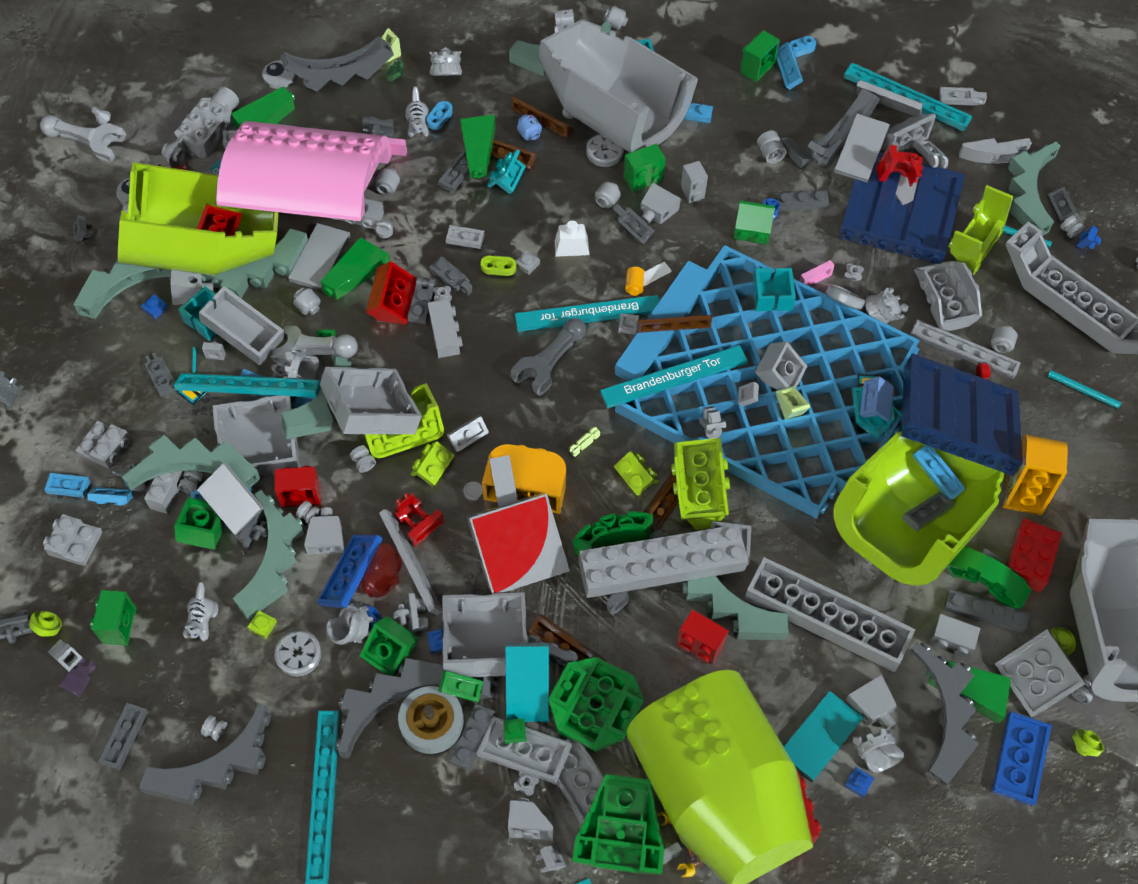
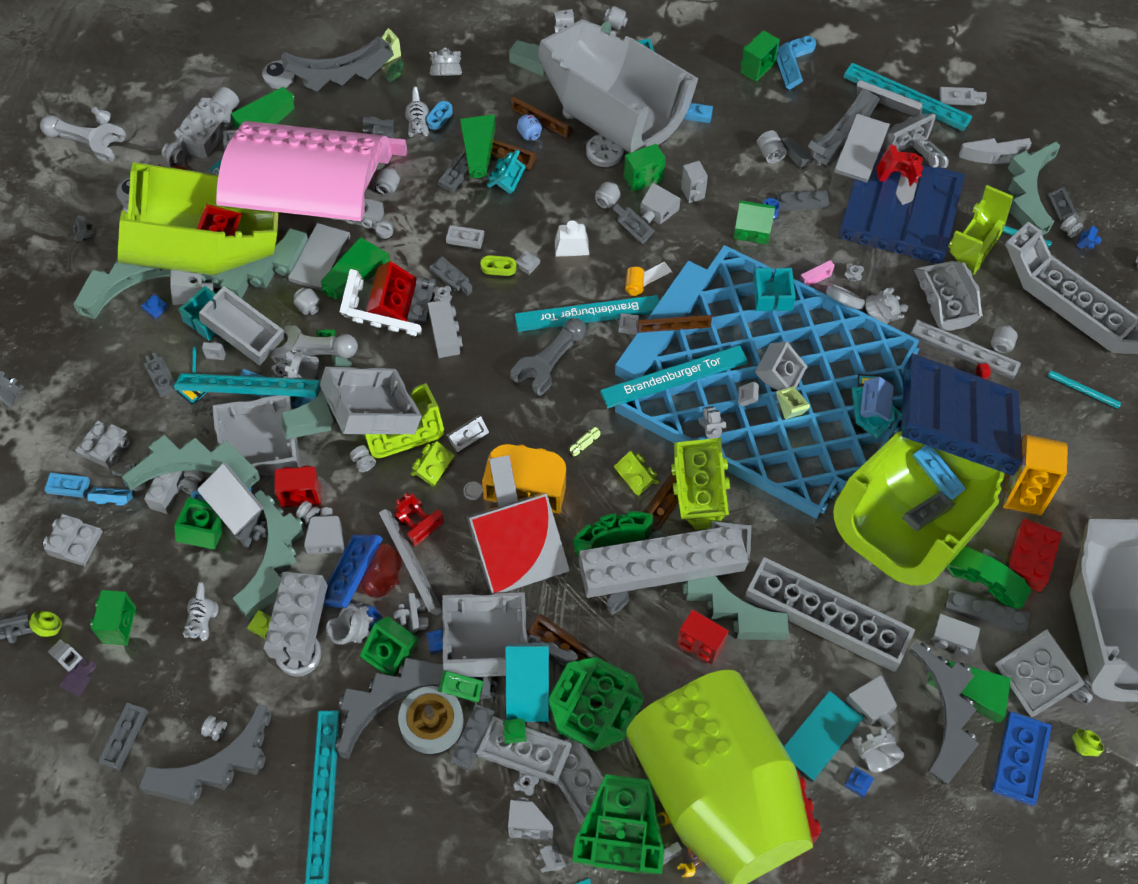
(296, 616): none -> light grey piece
(351, 301): none -> white bracket
(1065, 639): lime plate -> none

